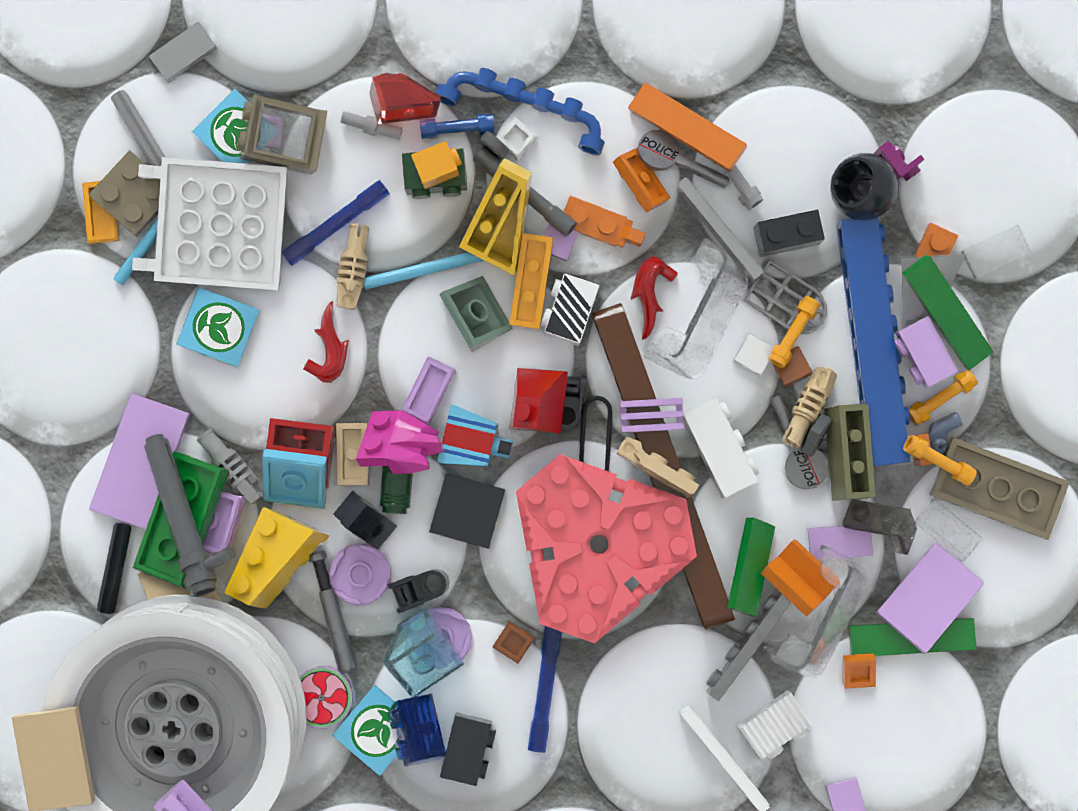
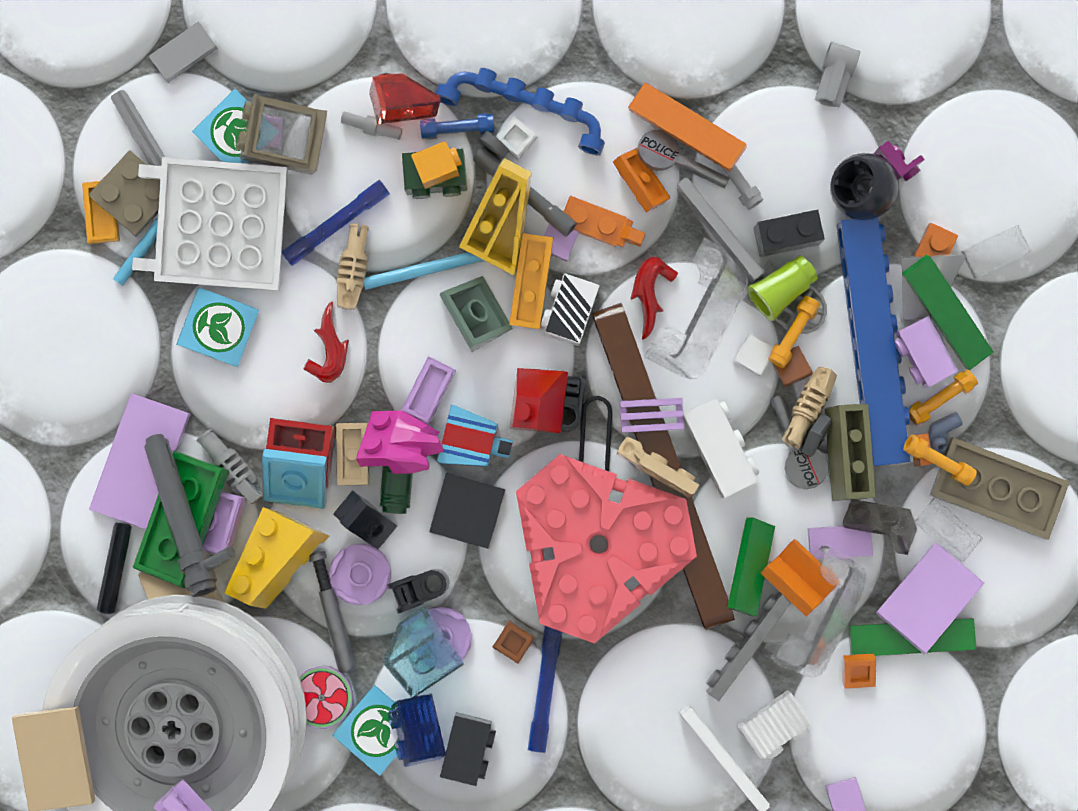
(782, 287): none -> lime plant
(838, 68): none -> light grey piece

